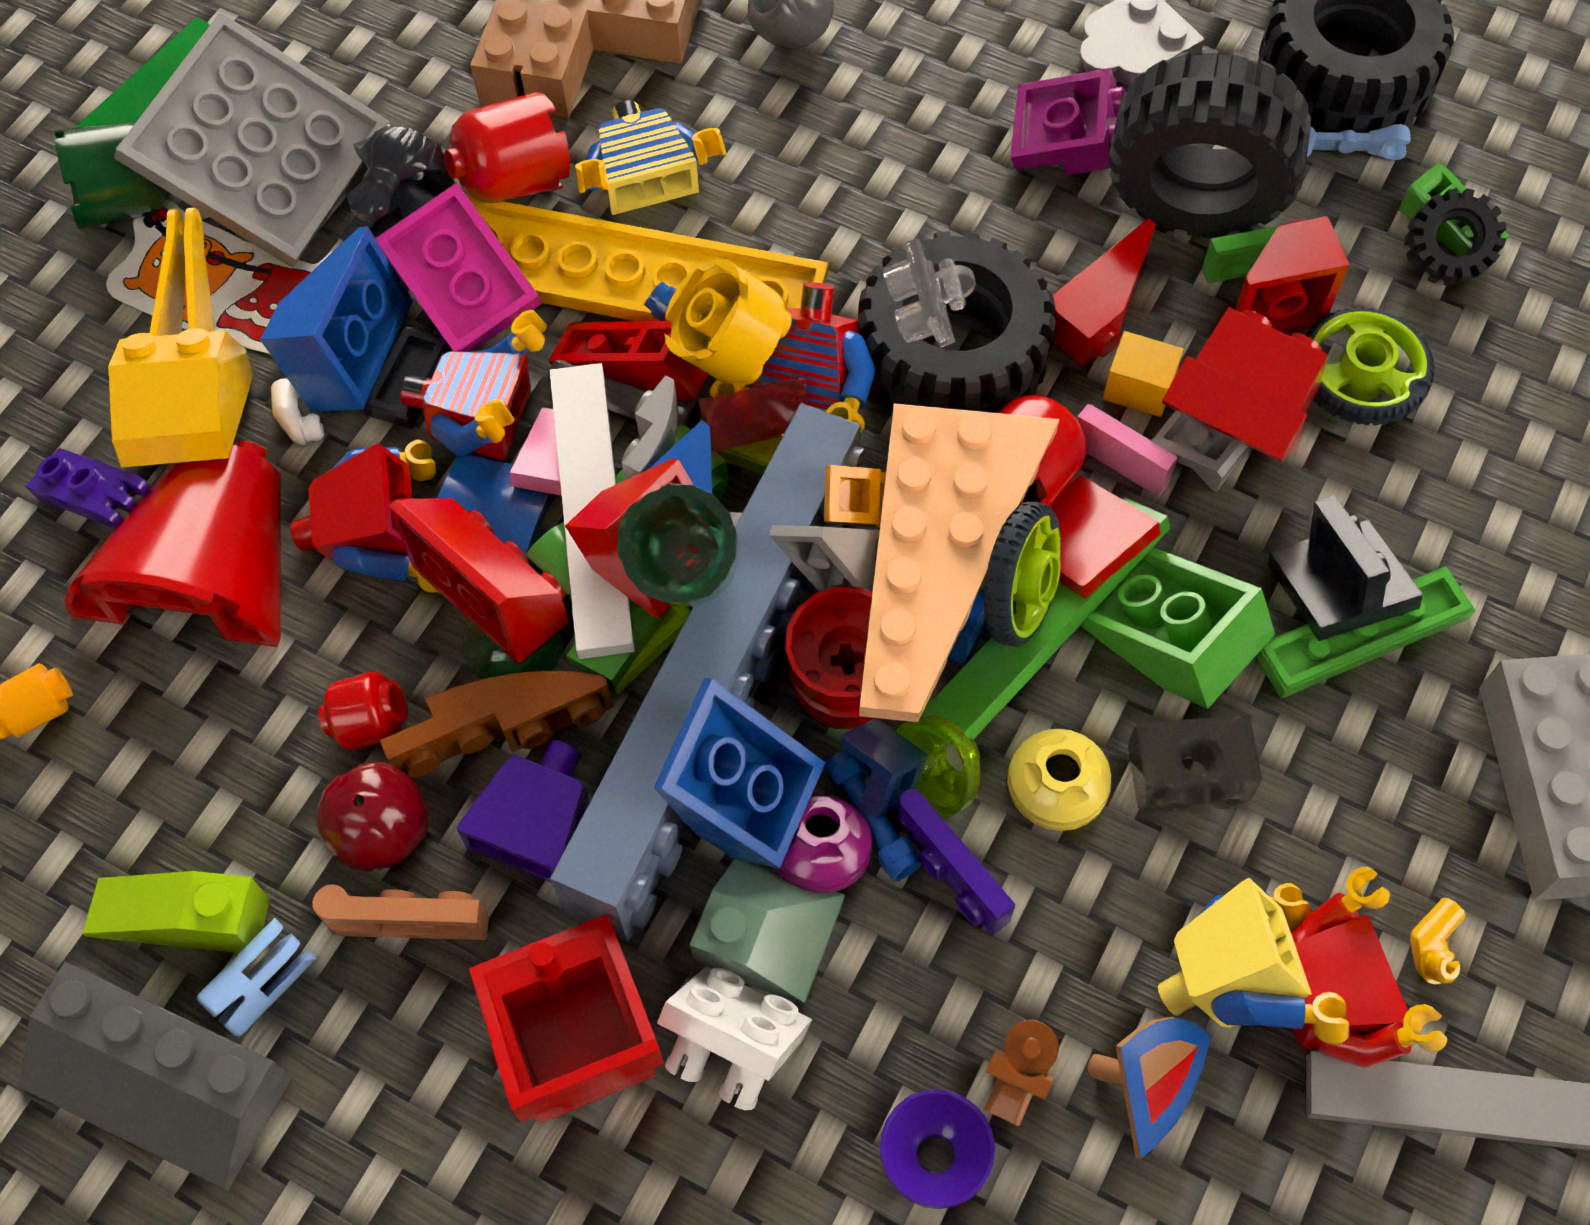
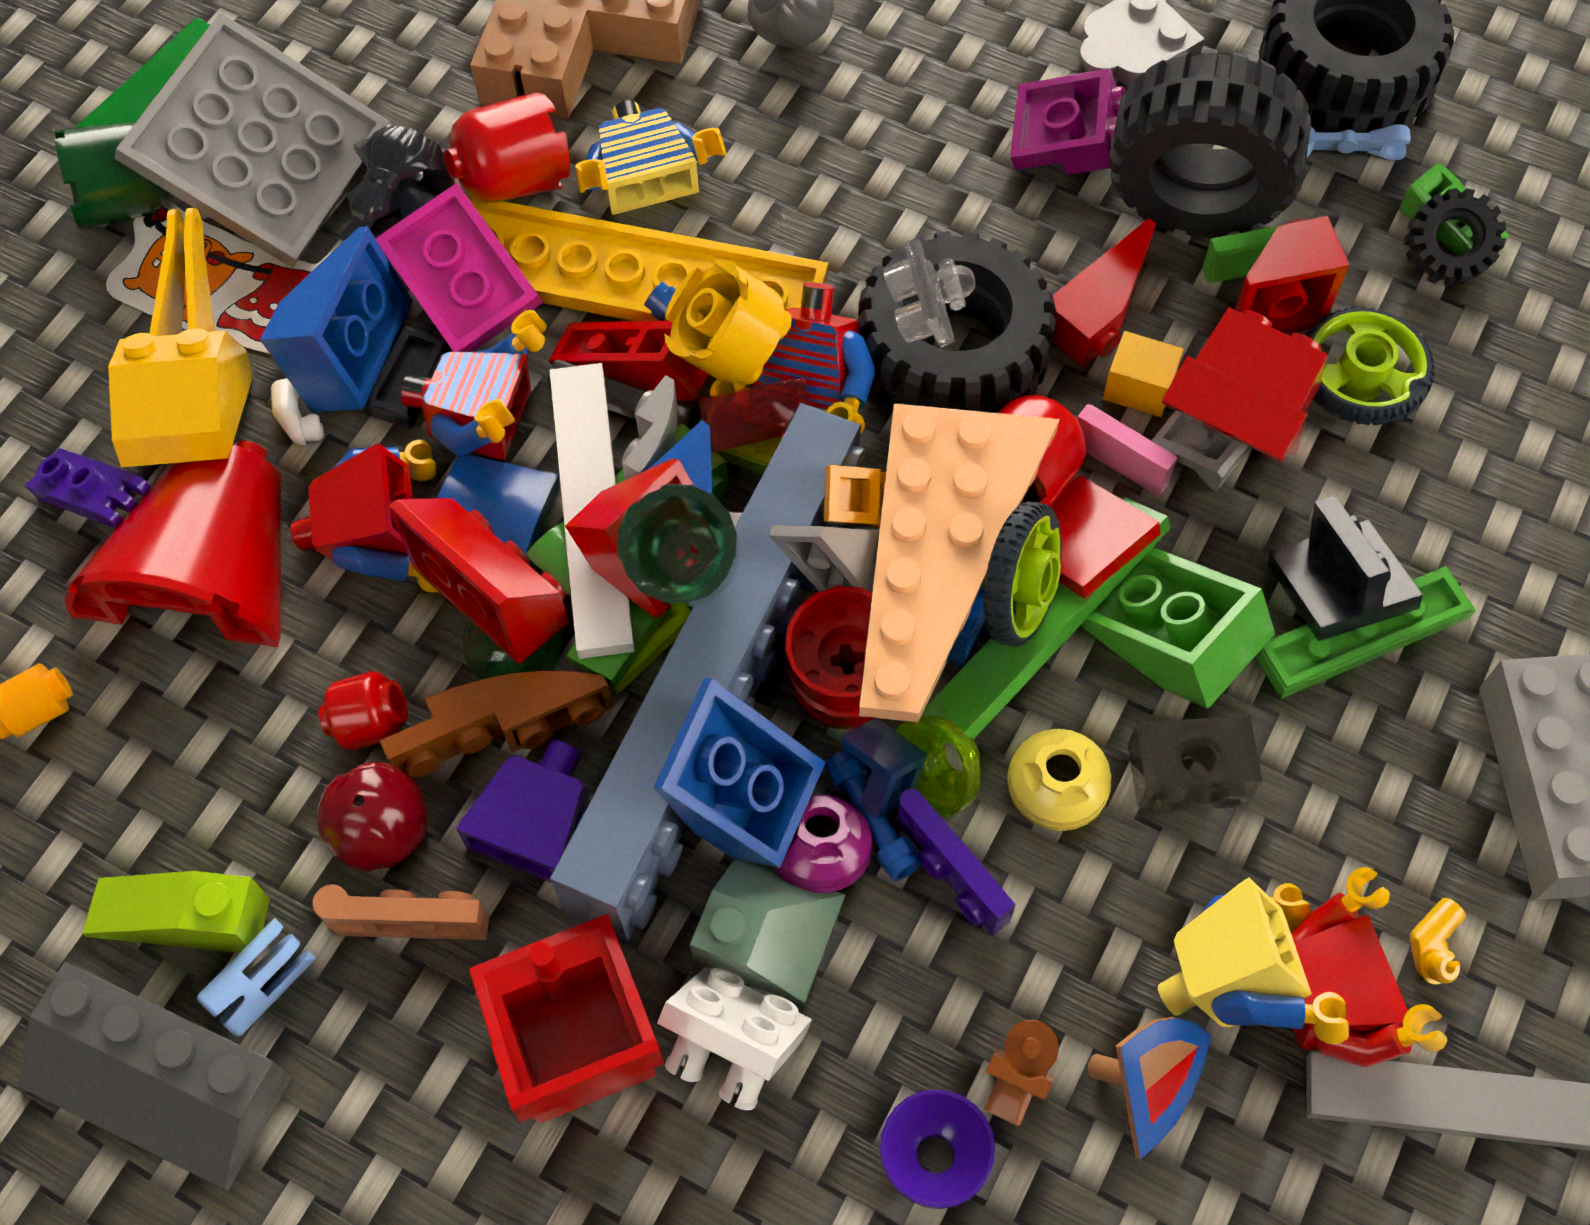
(538, 460): bright pink tile -> none

